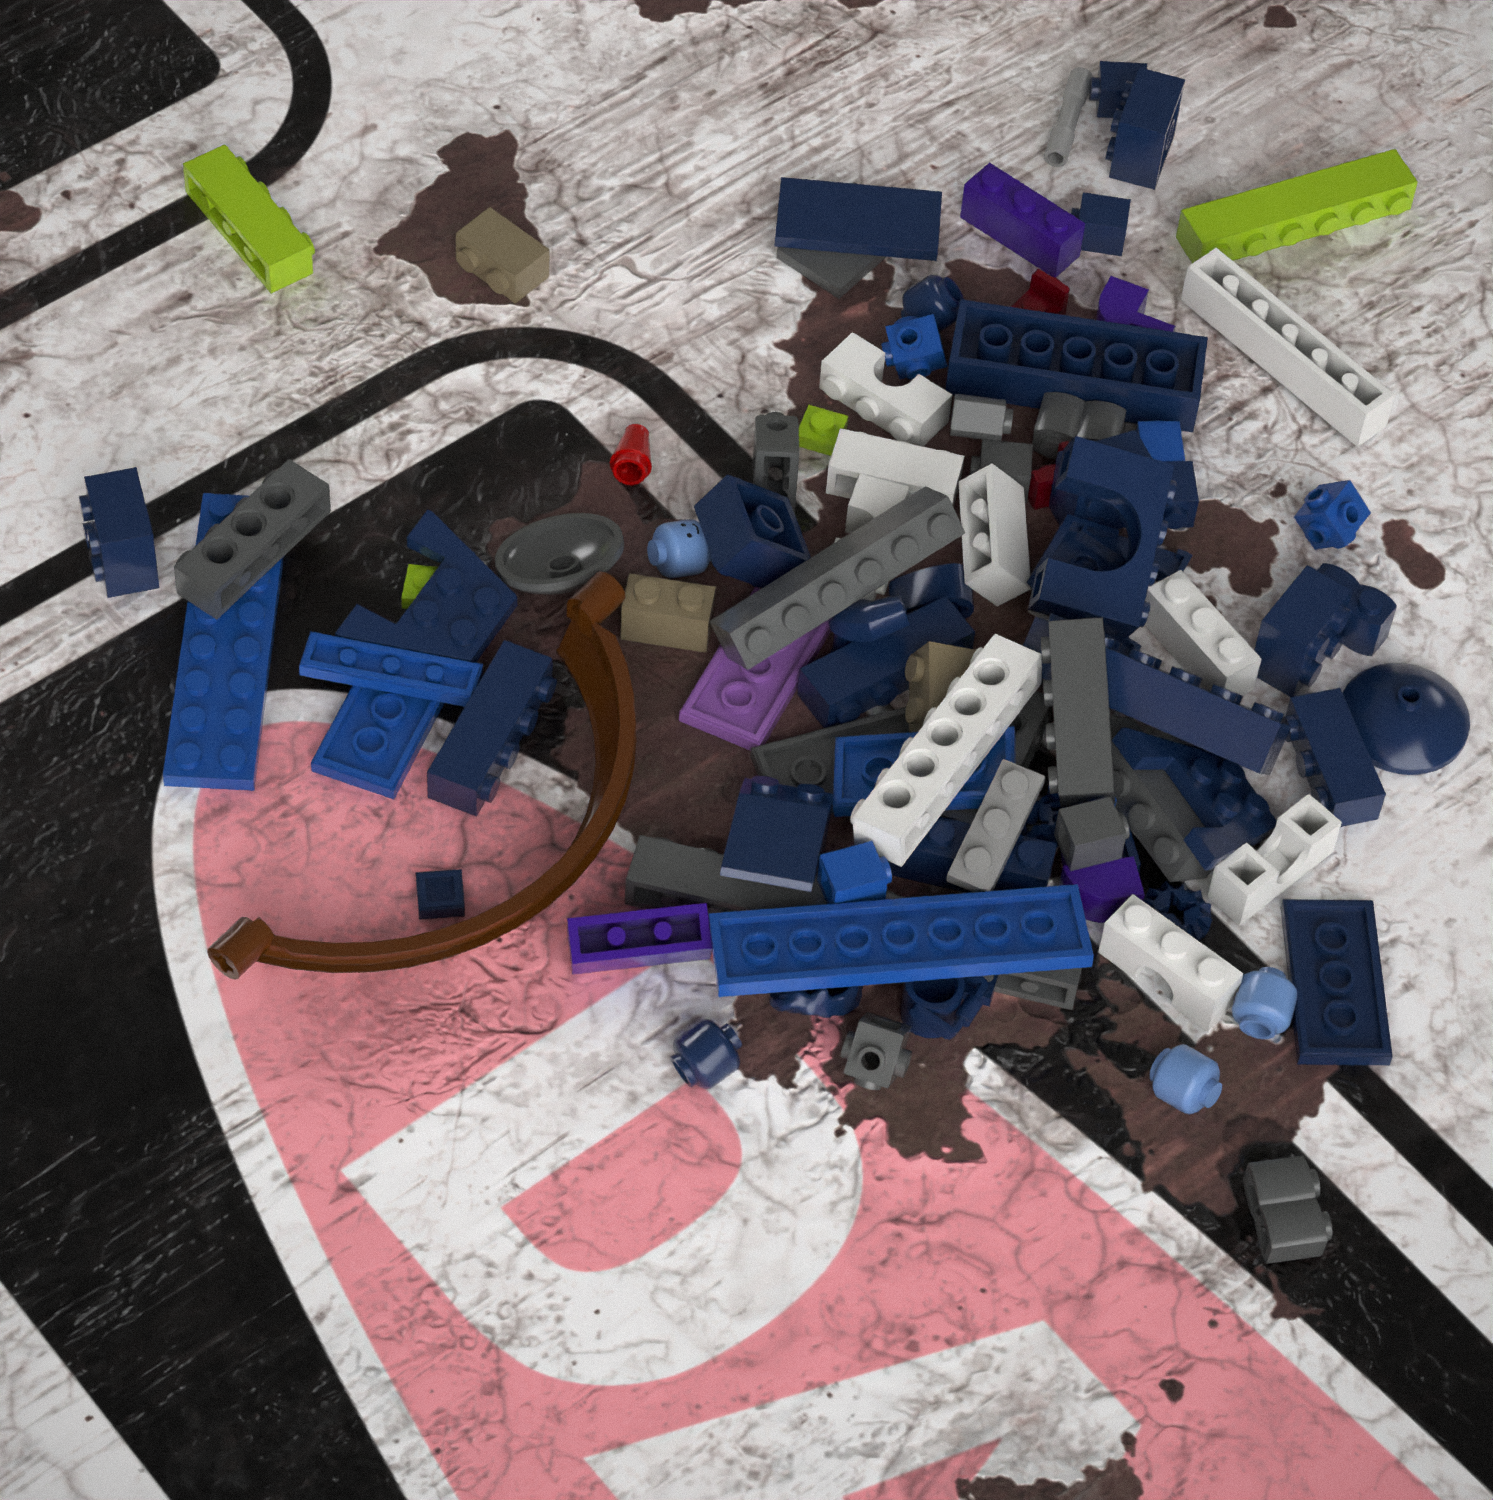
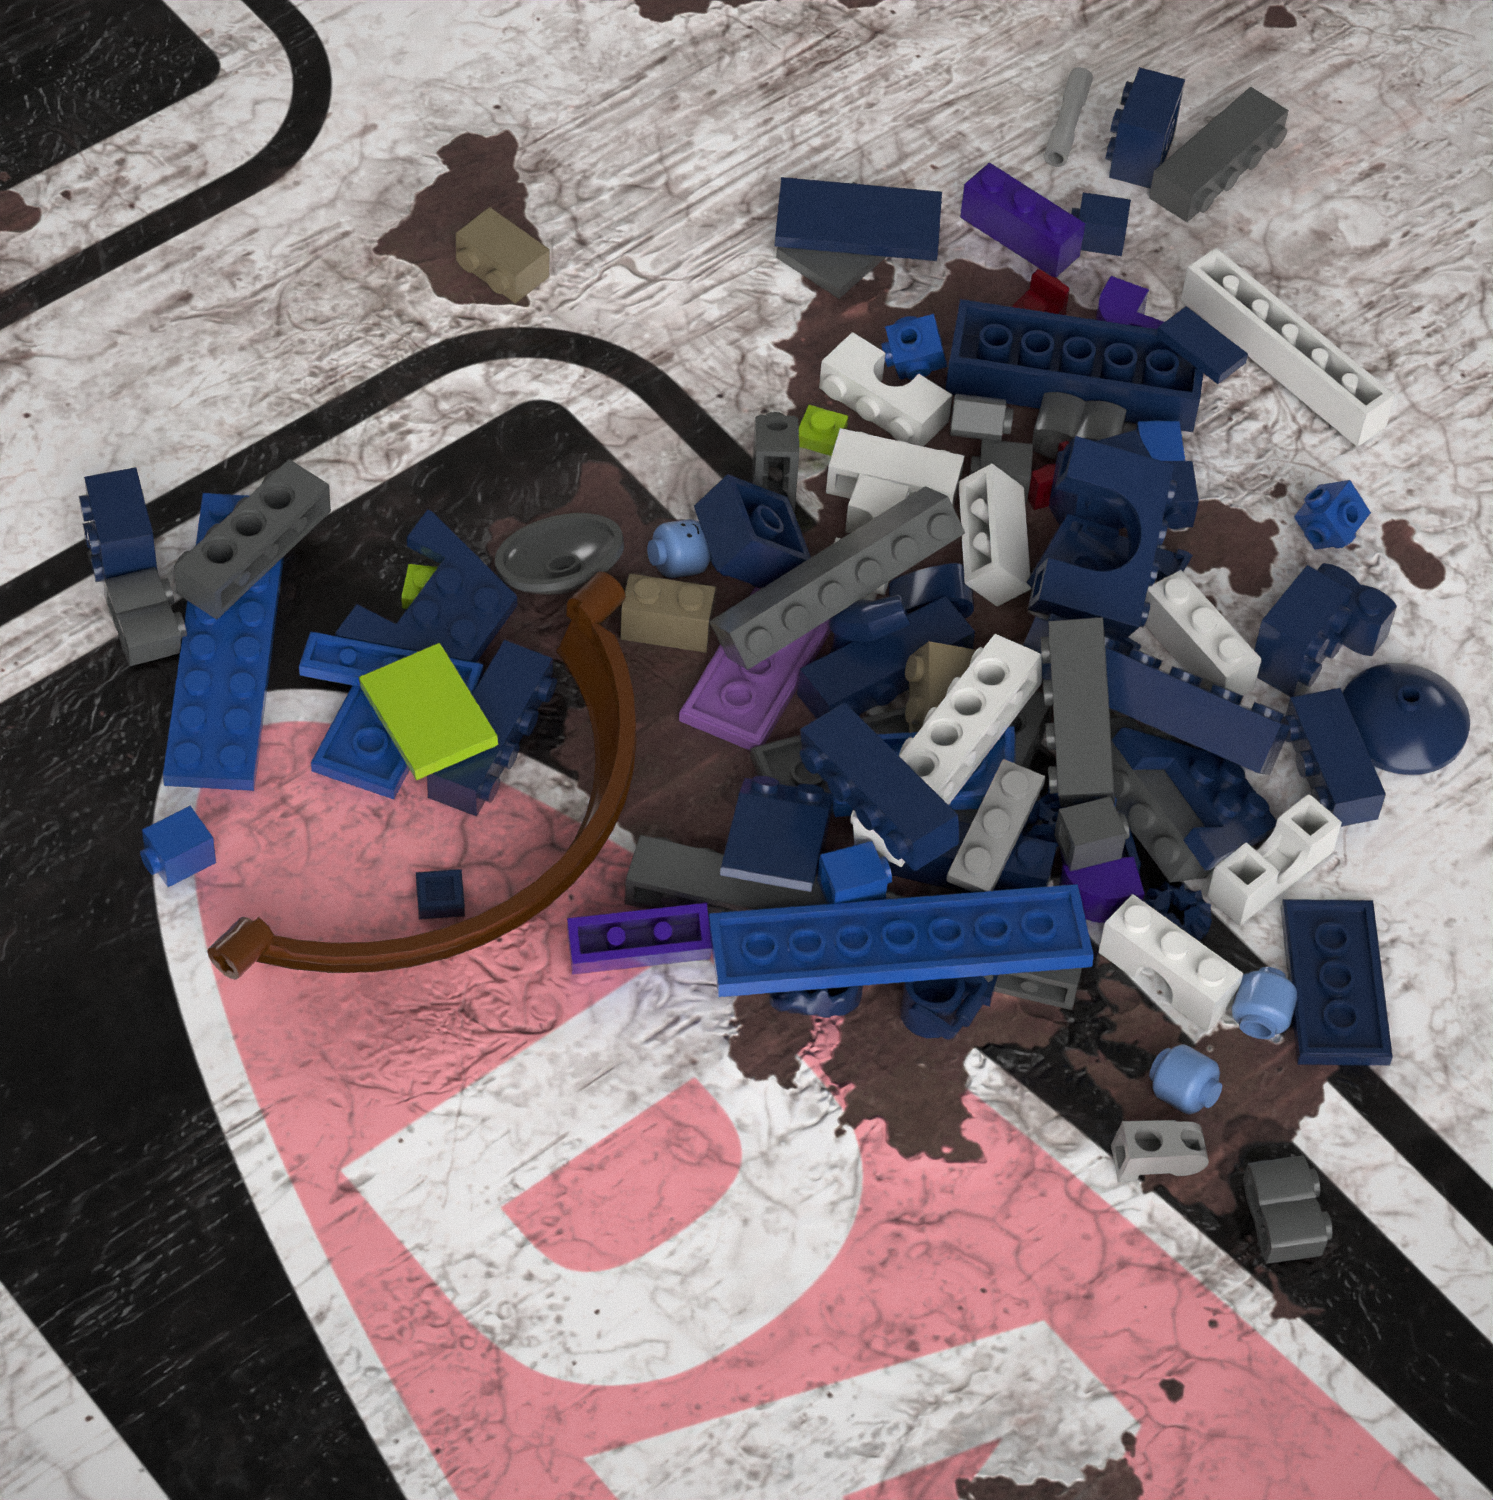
(143, 615): none -> dark grey brick
(177, 847): none -> blue brick
(249, 218): lime brick -> none
(428, 711): none -> lime tile
(632, 456): red cone -> none
(706, 1054): dark blue head -> none
(879, 787): none -> dark blue brick
(887, 1040): dark grey brick -> none
(933, 296): dark blue head -> none
(1109, 85): dark blue brick -> none
(1158, 1149): none -> light grey leg
(1201, 345): none -> dark blue tile
(1219, 154): none -> dark grey brick
(1298, 208): lime brick -> none

